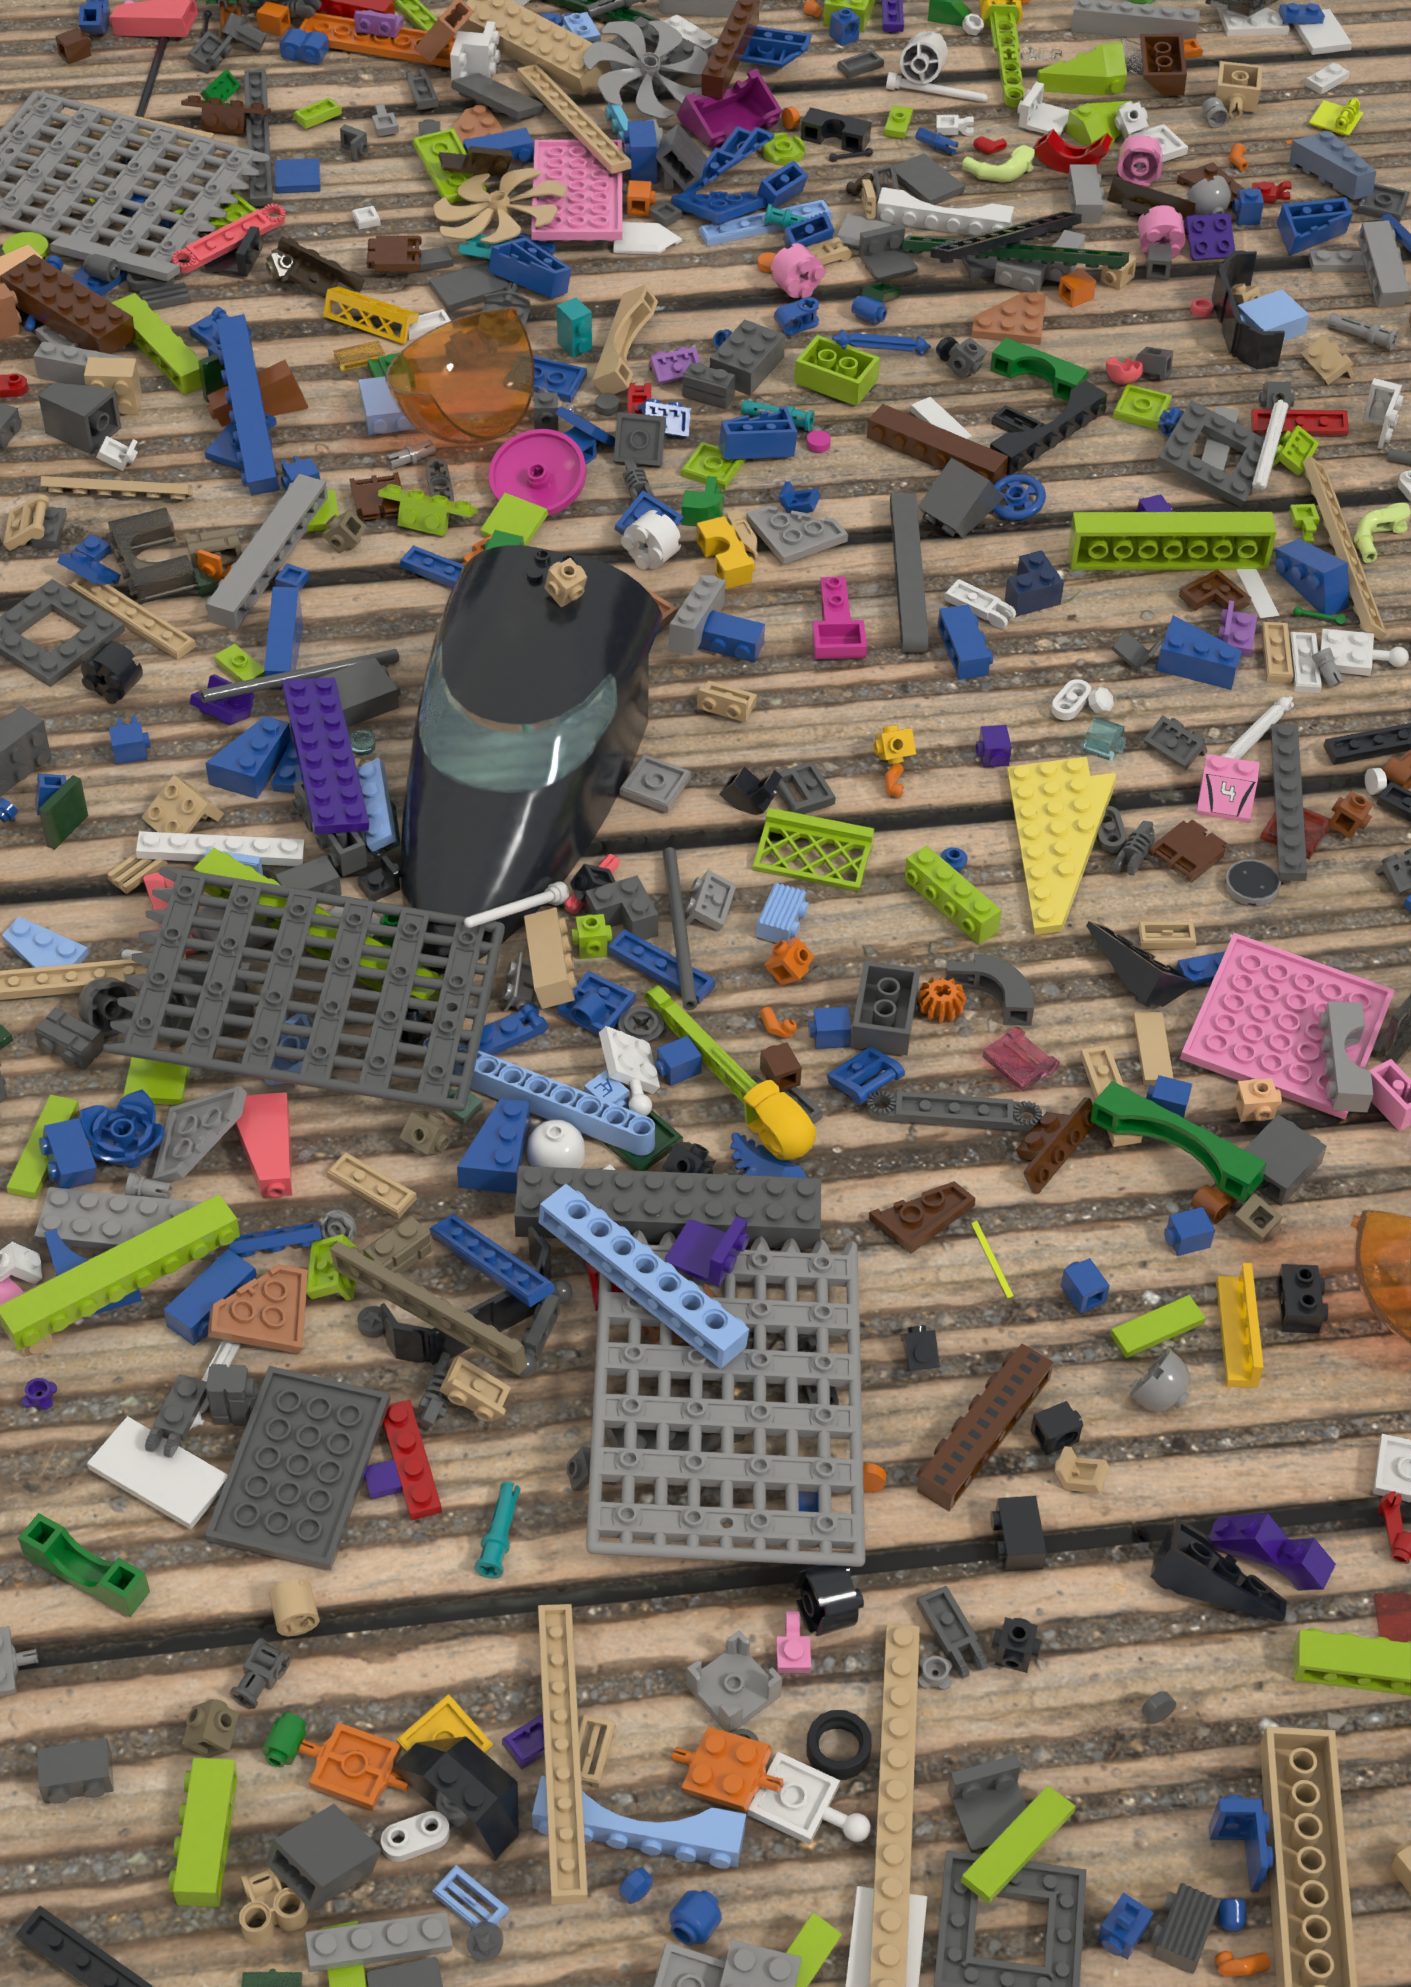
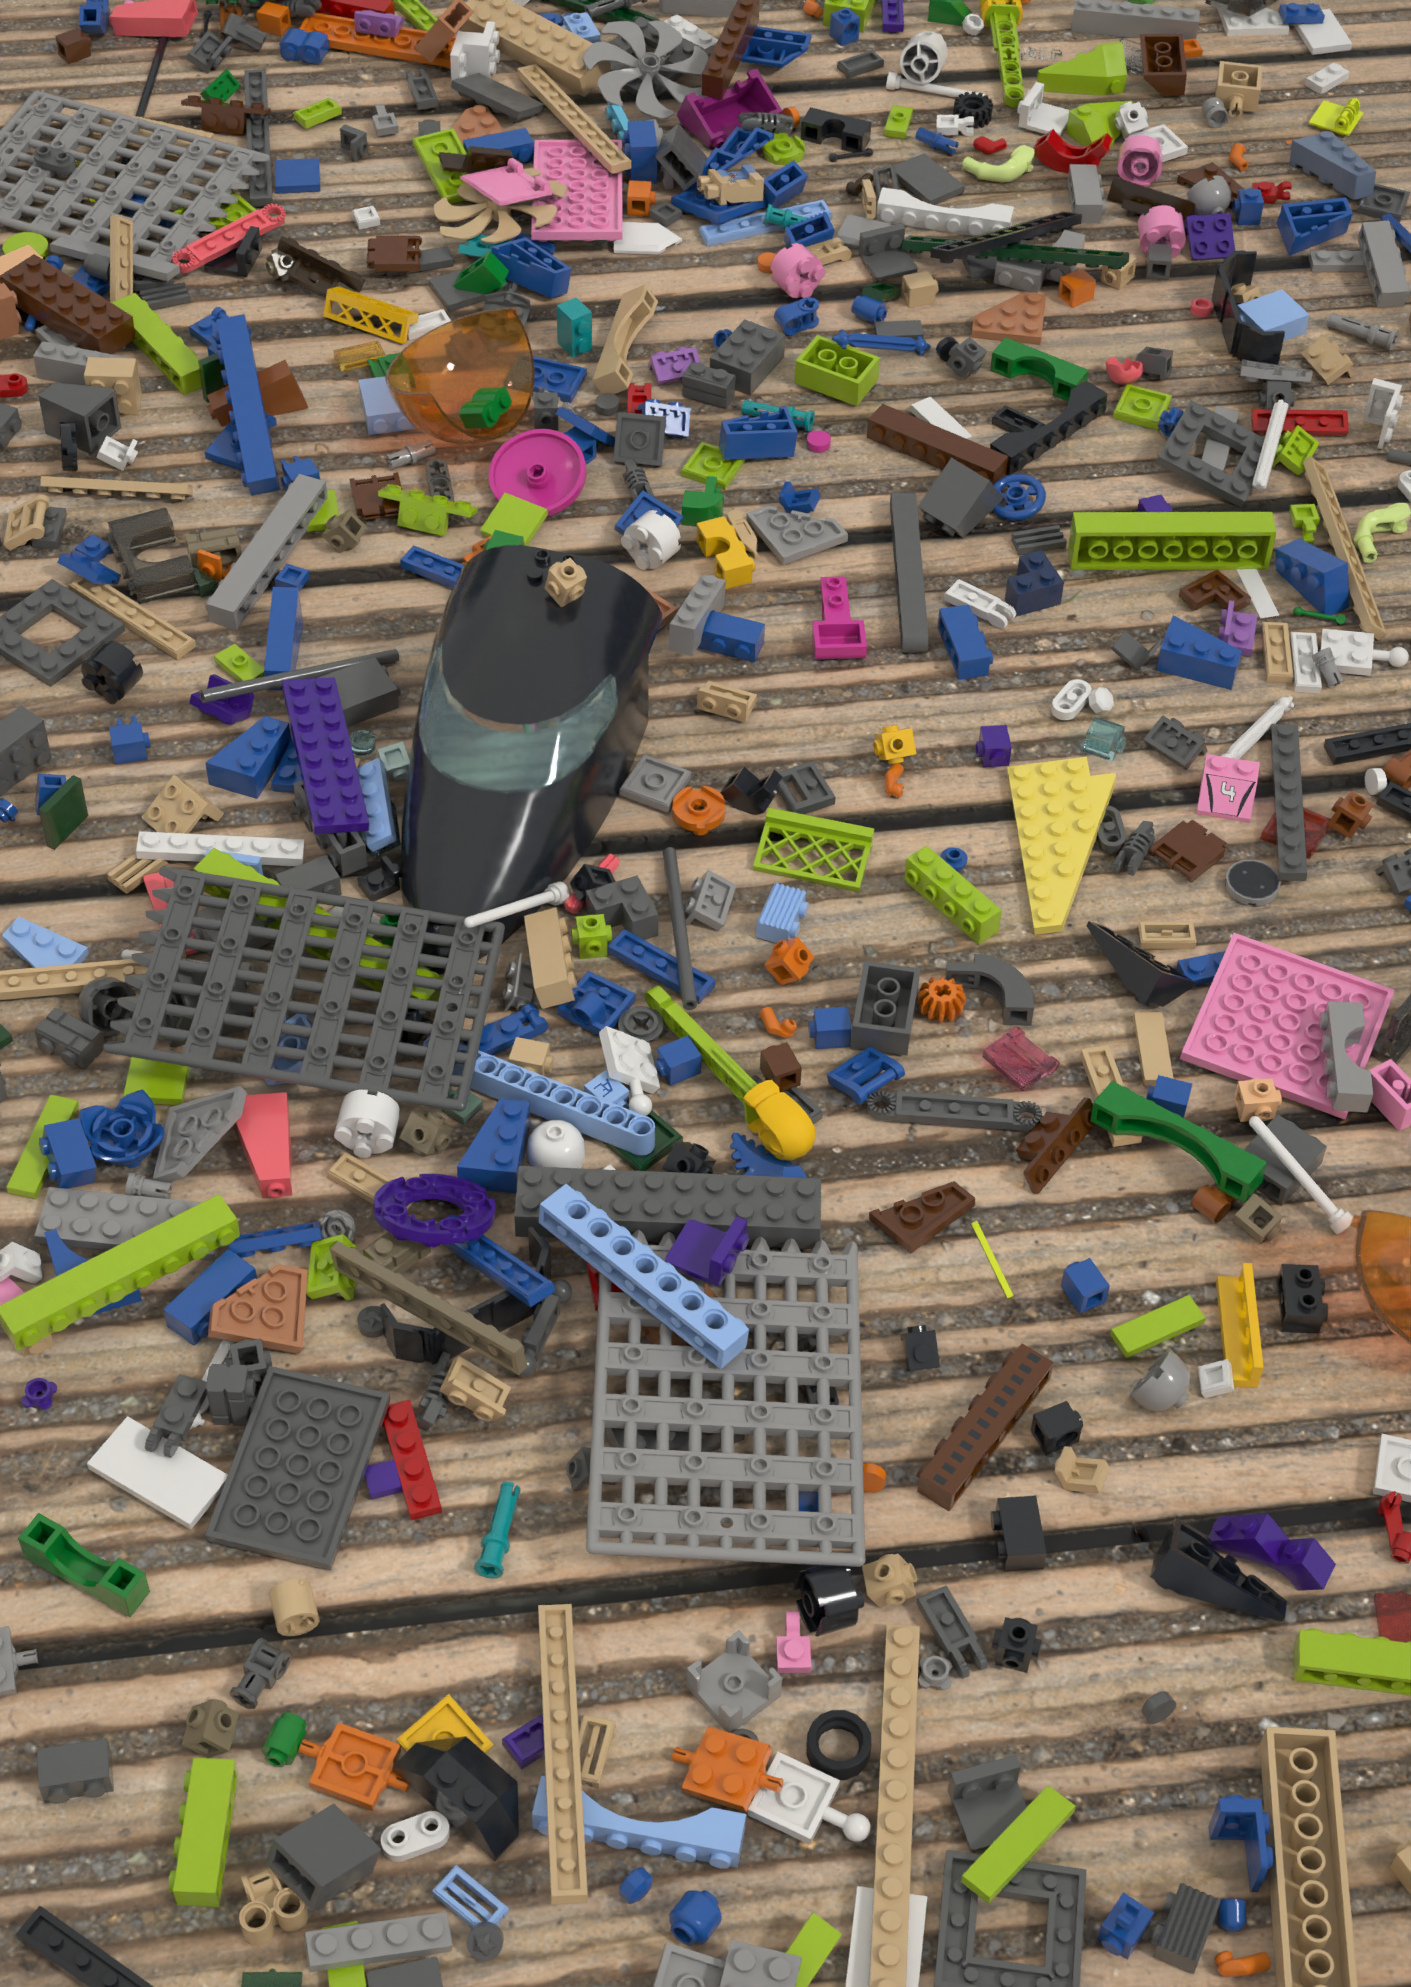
(54, 159): none -> dark grey plate
(68, 446): none -> black plate
(121, 257): none -> tan tile
(252, 1355): none -> dark grey brick
(367, 1122): none -> white brick
(395, 761): none -> light aqua bracket
(395, 1195): none -> dark purple plate
(483, 275): none -> green slope
(485, 407): none -> green brick
(507, 187): none -> bright pink window
(532, 1055): none -> tan brick
(698, 821): none -> orange plate
(732, 186): none -> tan hips
(767, 121): none -> dark grey hinge
(889, 1580): none -> tan brick
(908, 328): none -> dark grey tile
(919, 289): none -> tan brick
(974, 106): none -> black tyre
(1038, 539): none -> dark grey tile
(1189, 1231): blue brick -> none
(1216, 1378): none -> white tile
(1254, 371): none -> light grey plate
(1337, 1217): none -> white piece

